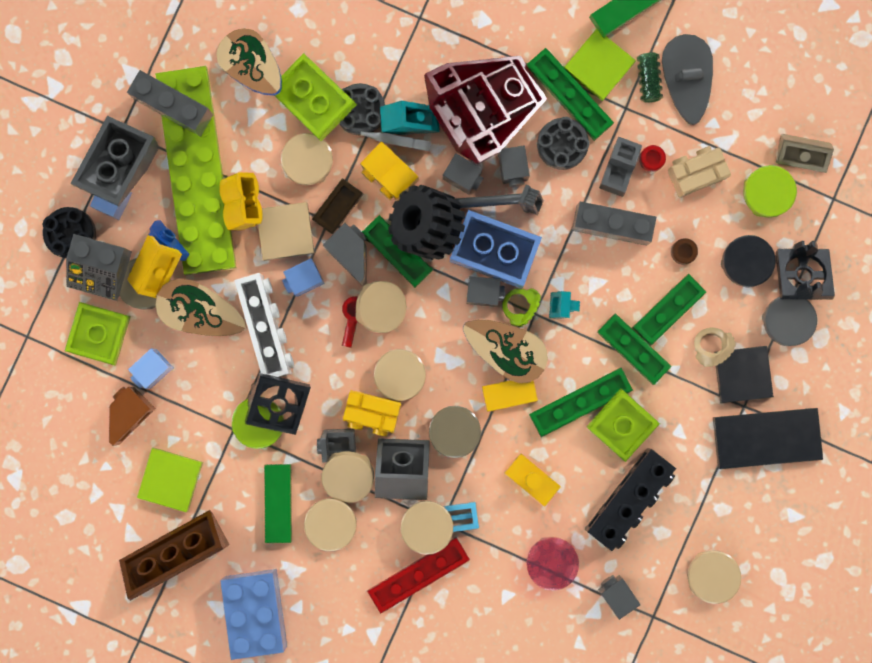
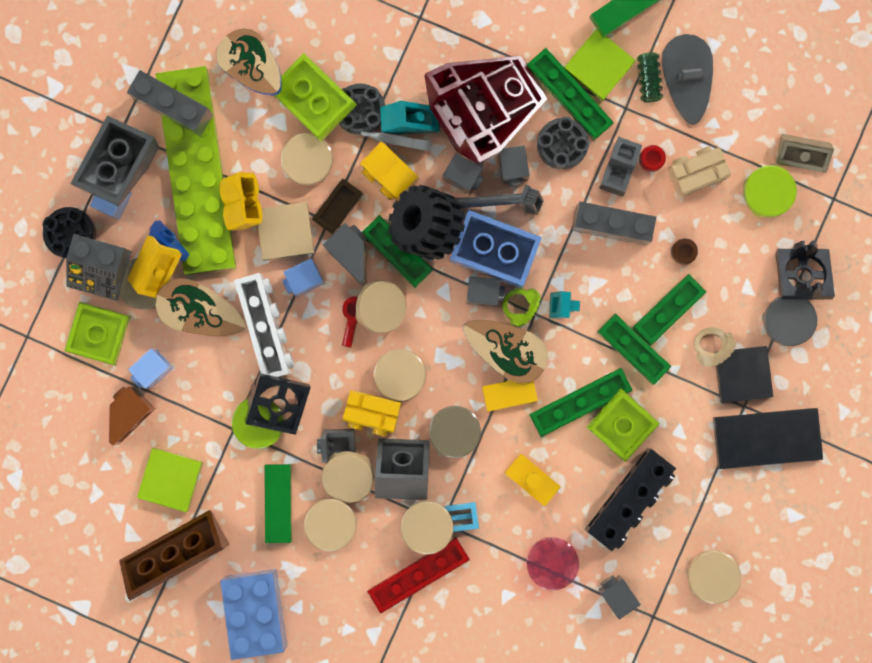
(748, 261): black tile -> none

